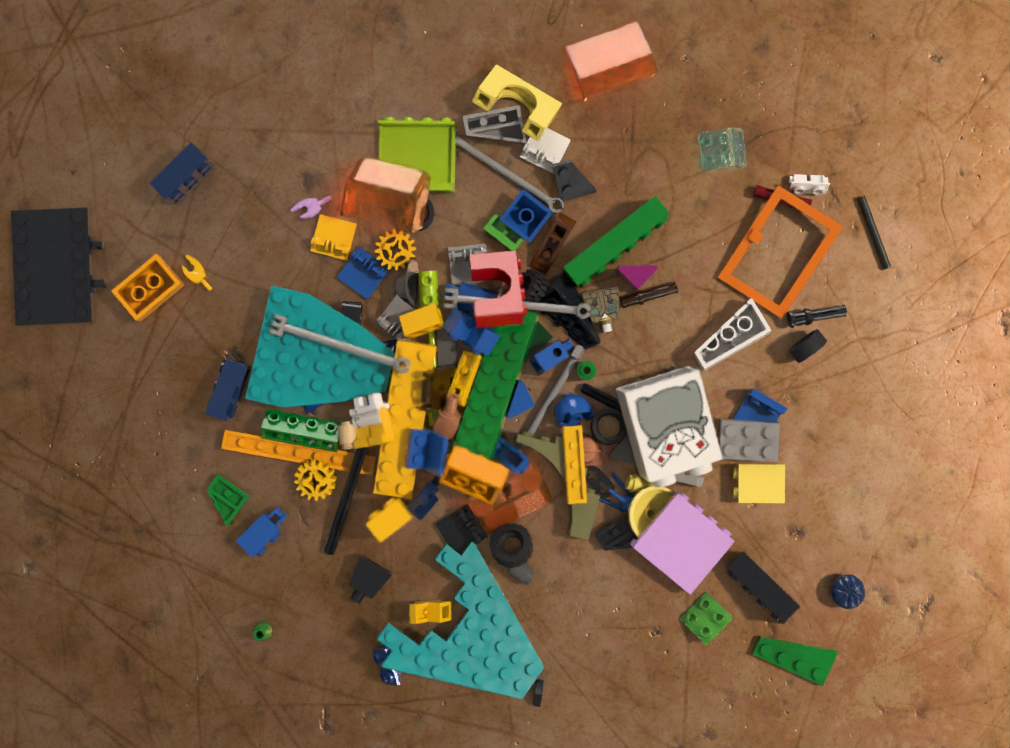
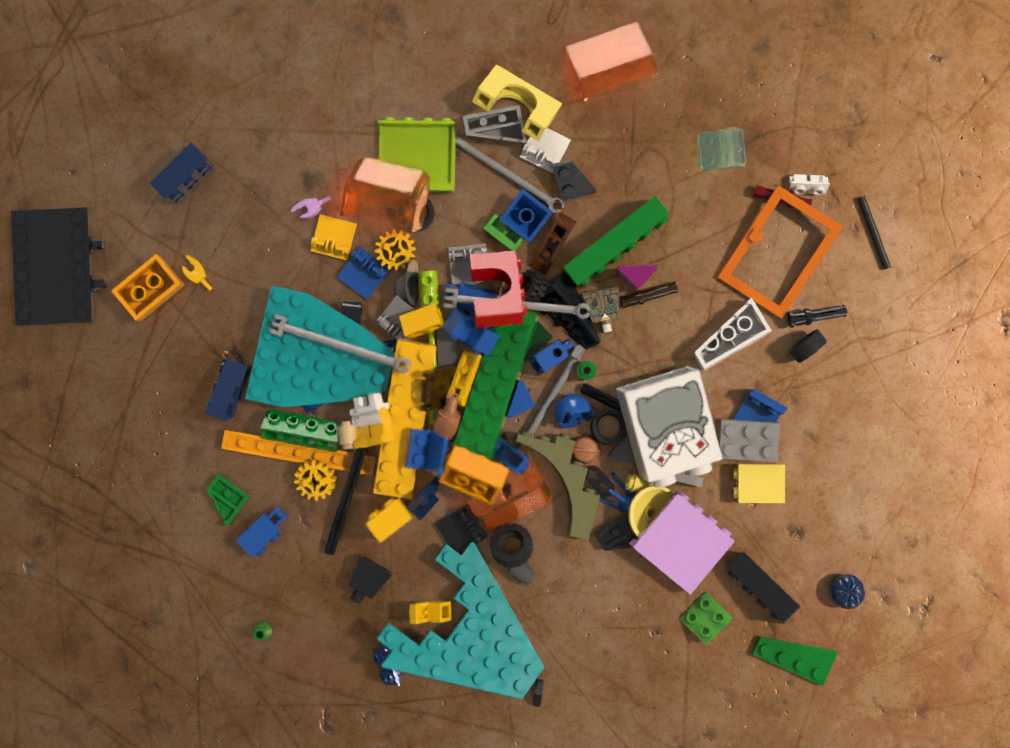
(574, 464): yellow tile -> none

